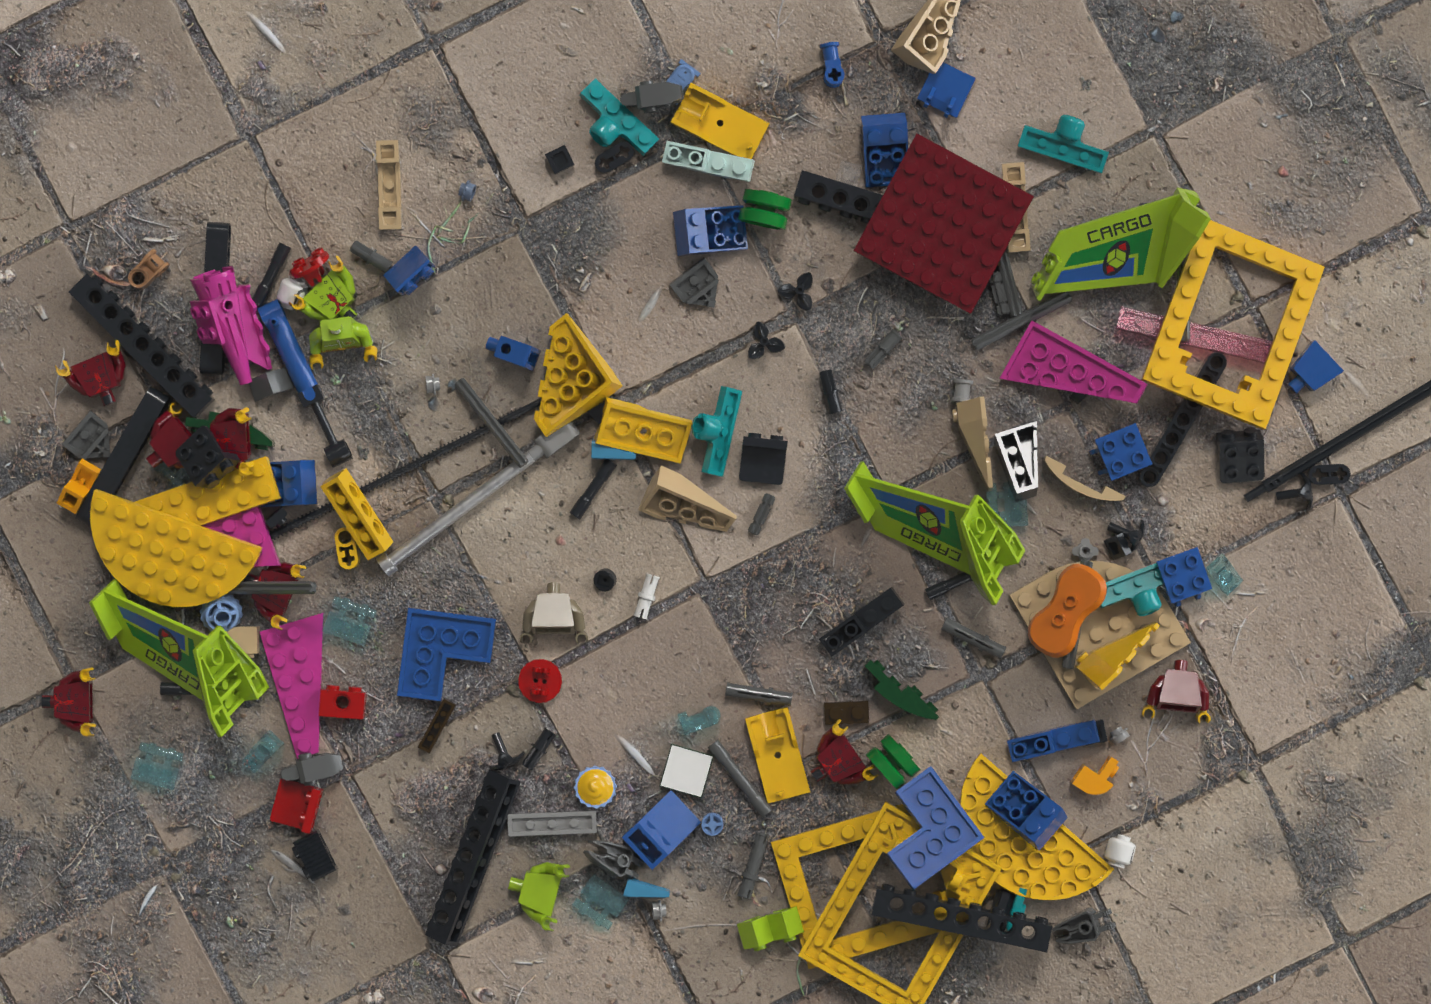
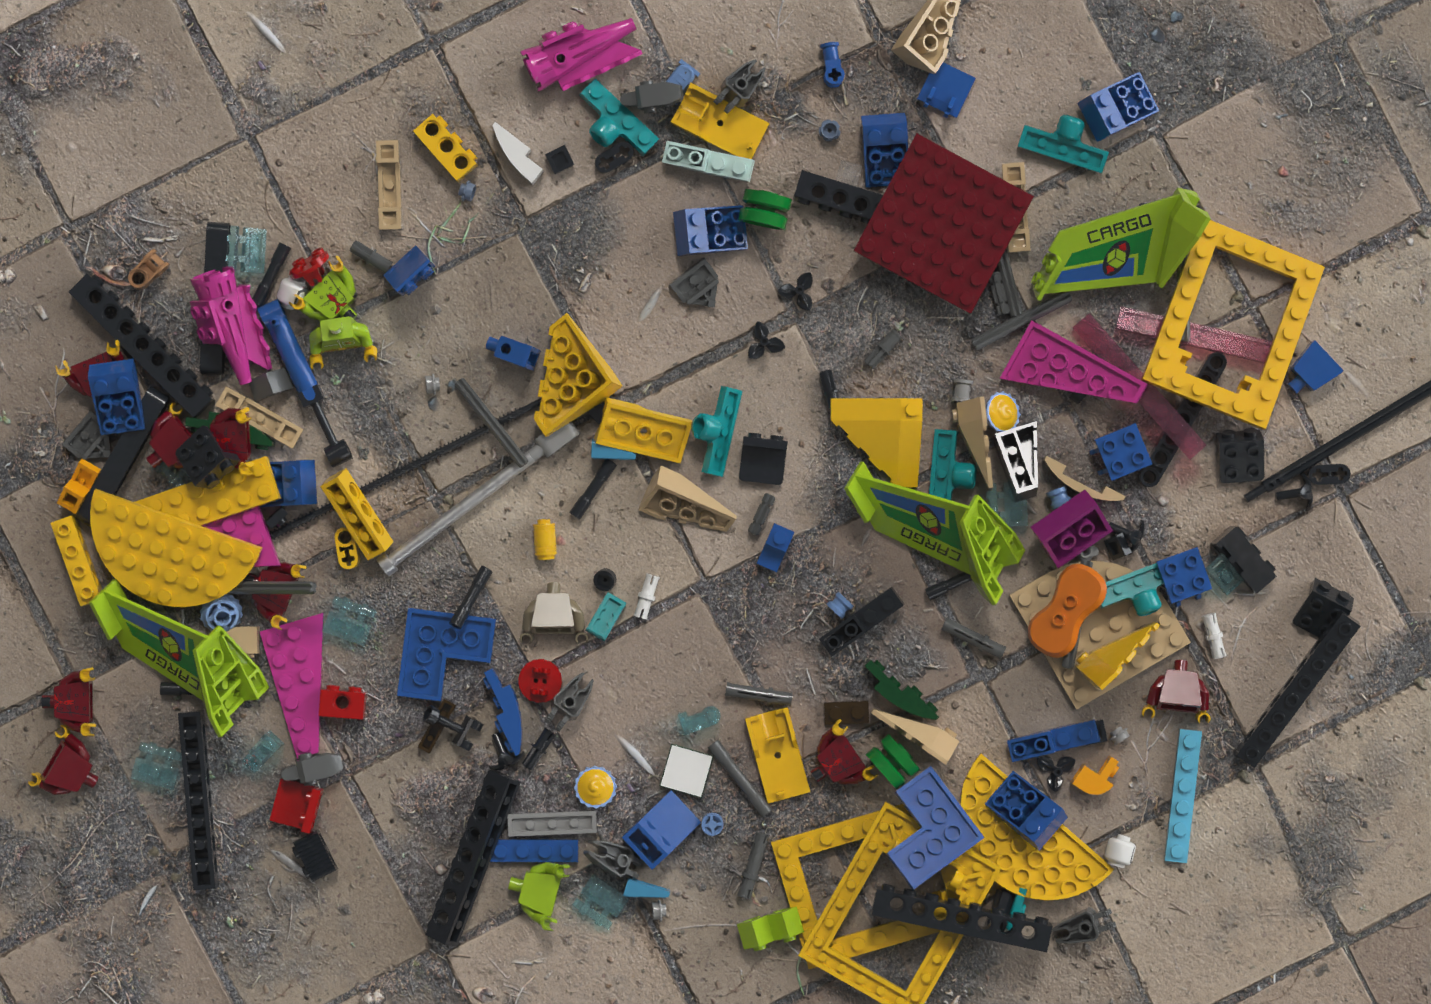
(67, 767): none -> dark red torso
(76, 559): none -> yellow brick
(116, 396): none -> blue slope
(198, 800): none -> black brick
(253, 249): none -> clear light blue plate
(261, 417): none -> tan slope
(433, 716): none -> black bar
(435, 142): none -> yellow brick
(464, 609): none -> black piece
(510, 719): none -> blue slope
(517, 154): none -> white slope
(536, 850): none -> blue plate
(544, 539): none -> yellow head
(567, 703): none -> dark grey hinge
(583, 53): none -> dark pink piece
(605, 616): none -> teal plate
(739, 86): none -> dark grey hinge
(775, 547): none -> blue arch
(832, 125): none -> sand blue plate
(840, 605): none -> medium blue wheel
(886, 431): none -> yellow slope
(930, 738): none -> tan wedge
(945, 470): none -> teal plate
(1002, 412): none -> yellow piece
(1055, 779): none -> black plant
(1058, 496): none -> medium blue wheel
(1071, 528): none -> magenta brick
(1118, 106): none -> blue slope
(1151, 399): none -> clear pink plate
(1183, 795): none -> medium azure plate
(1214, 636): none -> white pin
(1244, 558): none -> black wedge
(1297, 688): none -> black brick
(1321, 607): none -> black bracket

